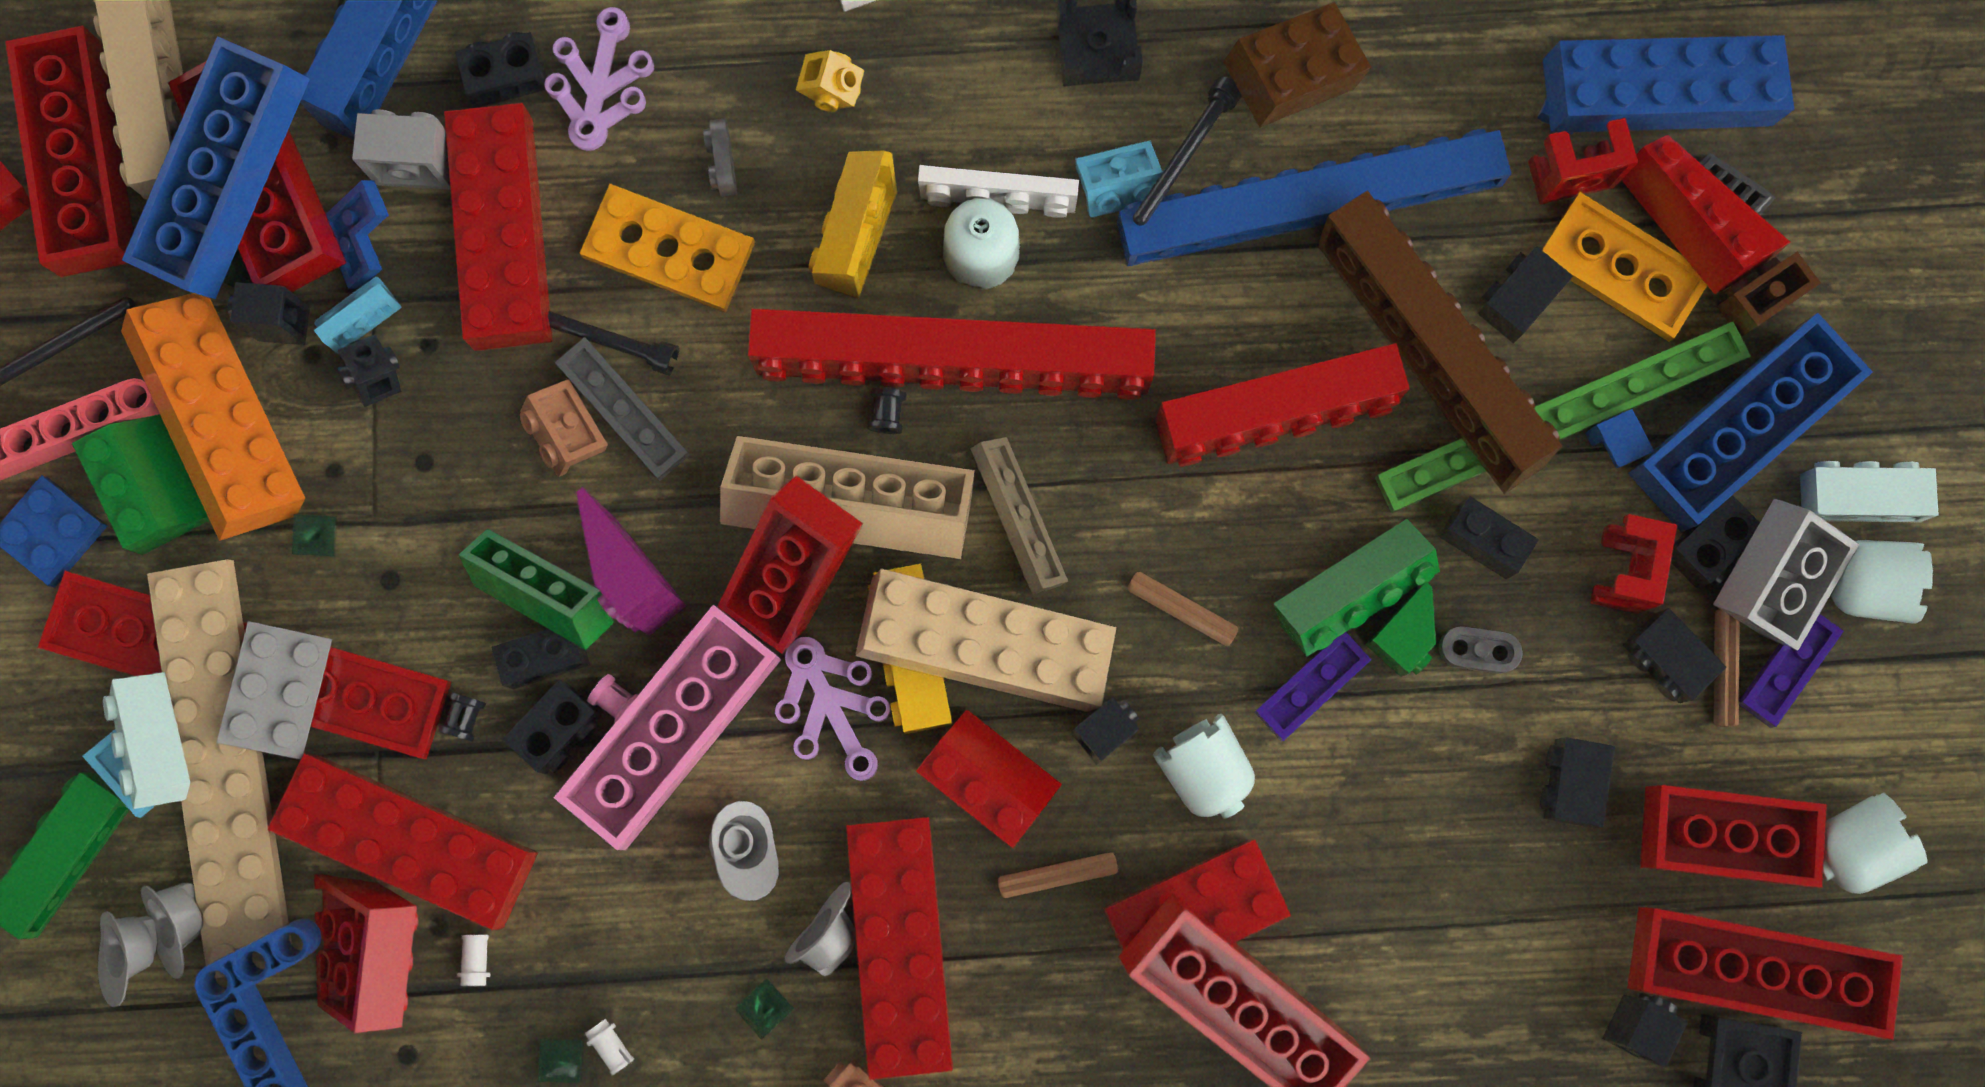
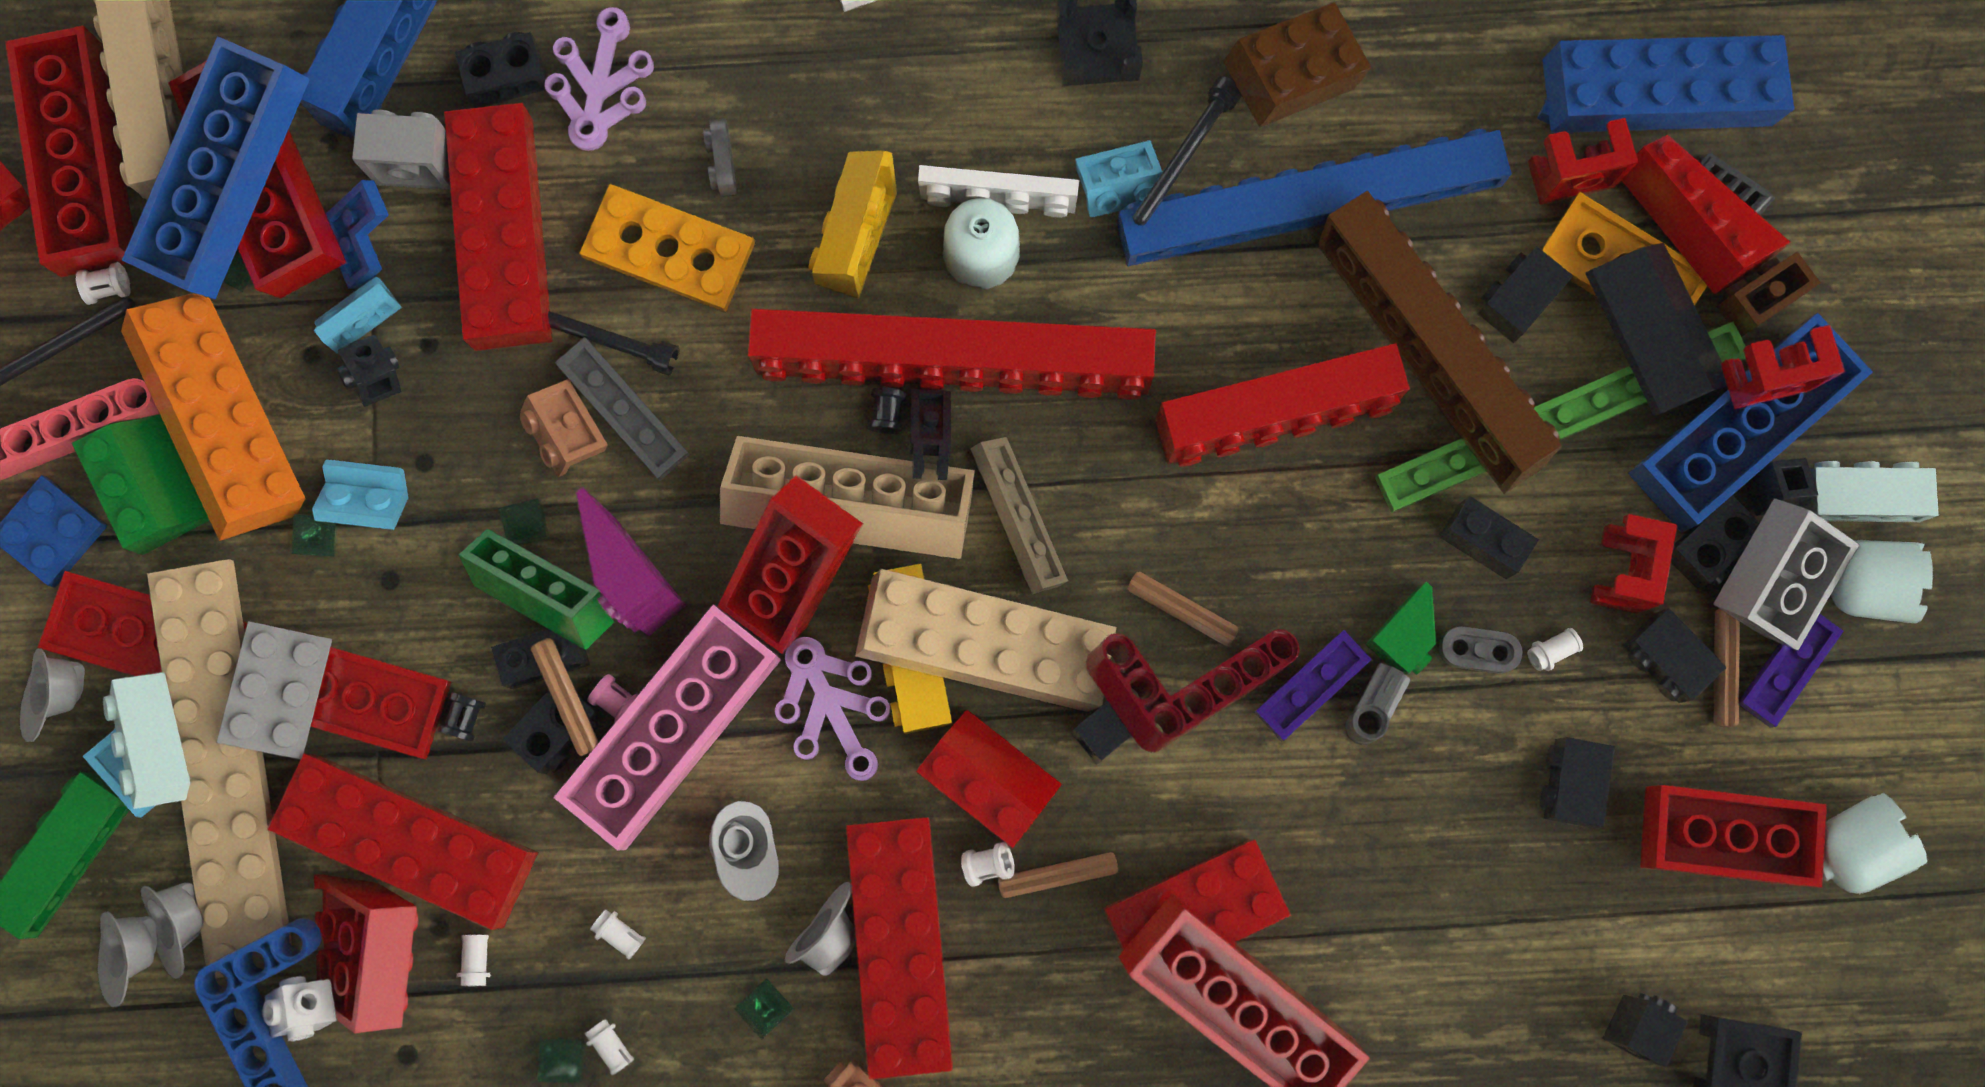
(51, 690): none -> light grey piece
(103, 283): none -> white bush
(269, 313): black brick -> none
(299, 1008): none -> white brick
(361, 495): none -> medium azure bracket
(524, 522): none -> clear green tile
(565, 696): none -> medium nougat axle
(617, 934): none -> white pin
(830, 80): yellow brick -> none
(930, 430): none -> black hinge
(988, 864): none -> white bush
(1155, 705): none -> dark red beam
(1208, 769): light aqua cylinder -> none
(1357, 587): green brick -> none
(1378, 702): none -> dark grey piece
(1548, 653): none -> white pin
(1622, 438): blue panel -> none
(1658, 328): none -> black slope
(1765, 972): red brick -> none
(1782, 480): none -> black brick
(1792, 378): none -> red panel

